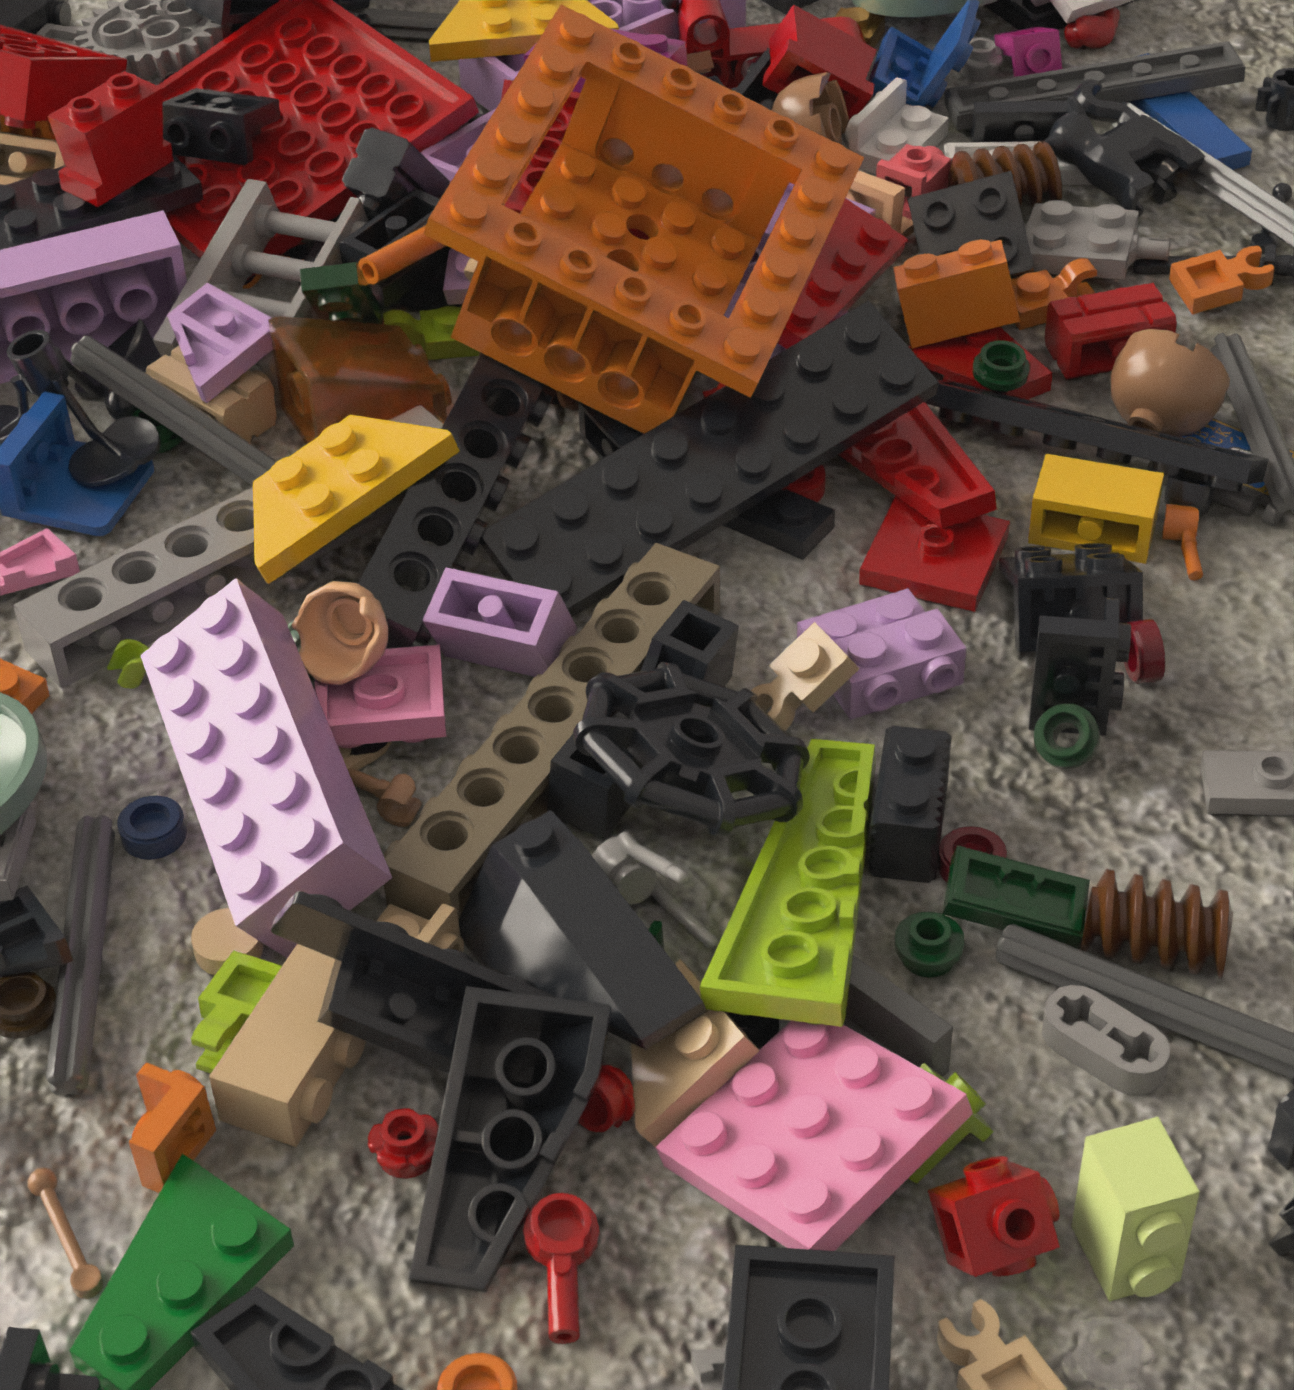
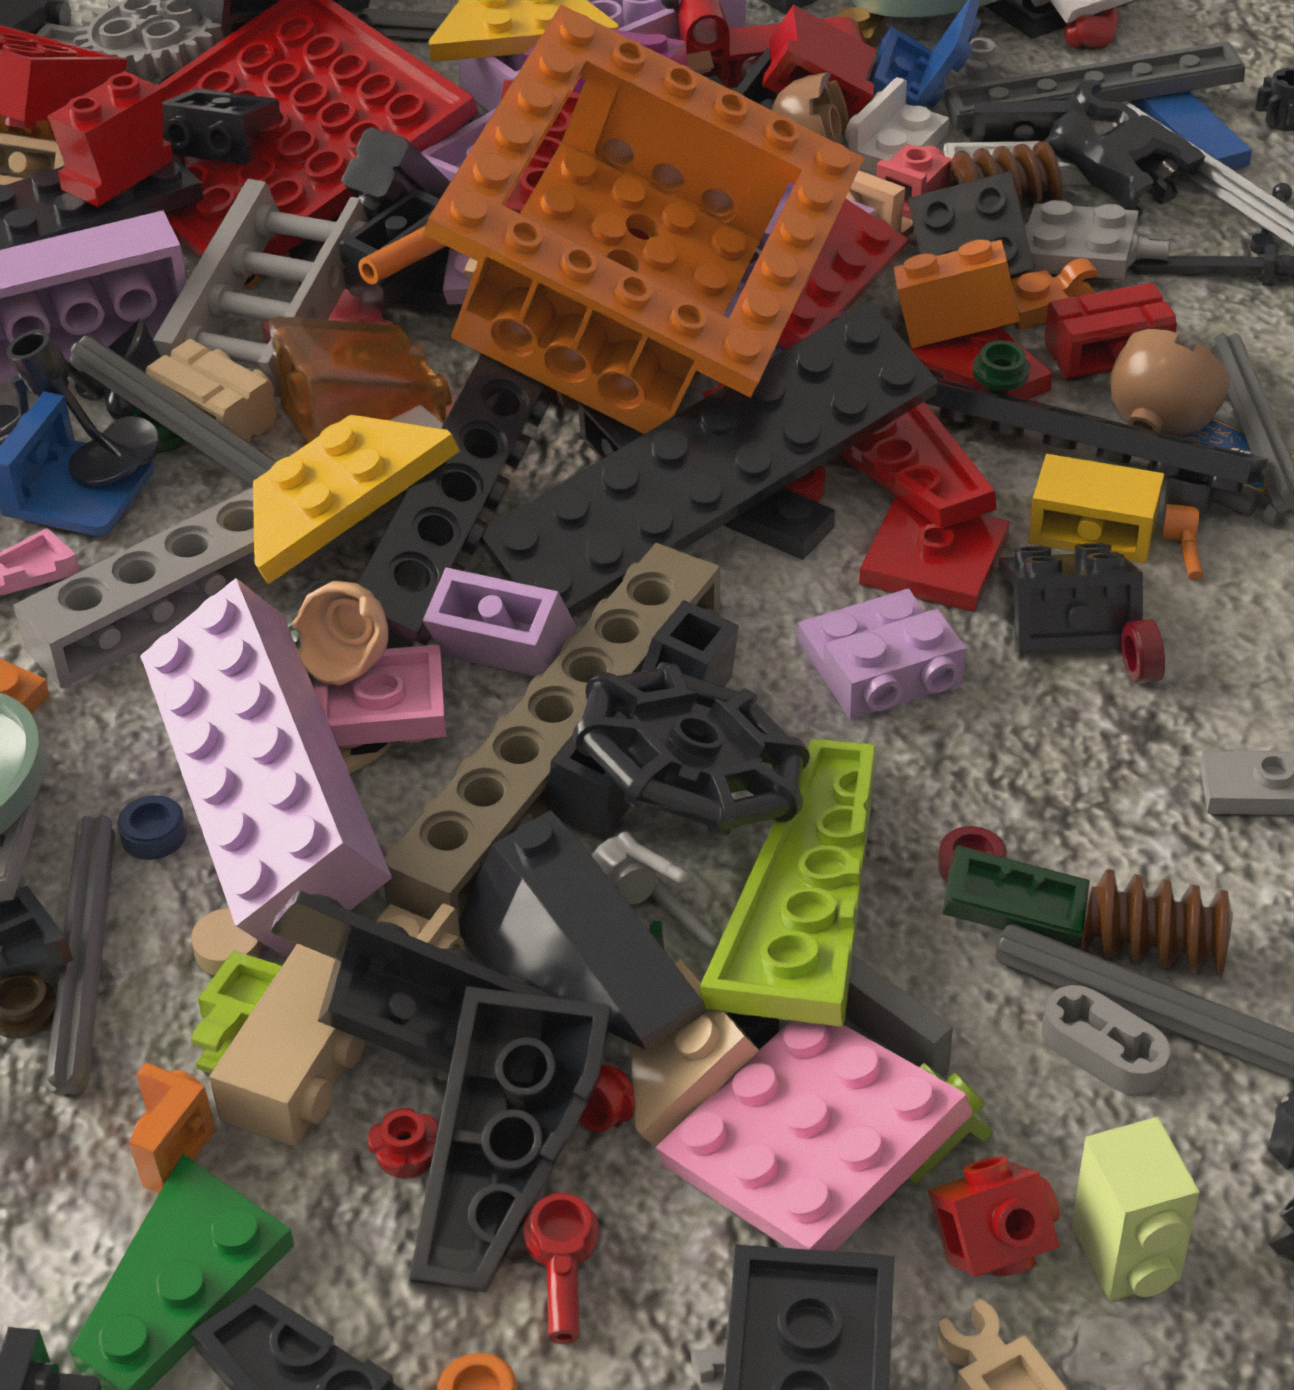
(85, 1278): medium nougat hinge -> none
(128, 659): lime hand -> none
(219, 338): lavender wing -> none
(340, 293): dark green plate -> none
(395, 797): medium nougat hand -> none
(432, 331): lime plate -> none
(807, 674): tan plate -> none
(909, 804): black brick -> none
(929, 943): dark green plate -> none
(1031, 50): dark pink bracket -> none
(1055, 721): dark green plate -> none
(1078, 665): black bracket -> none
(1215, 281): orange plate -> none

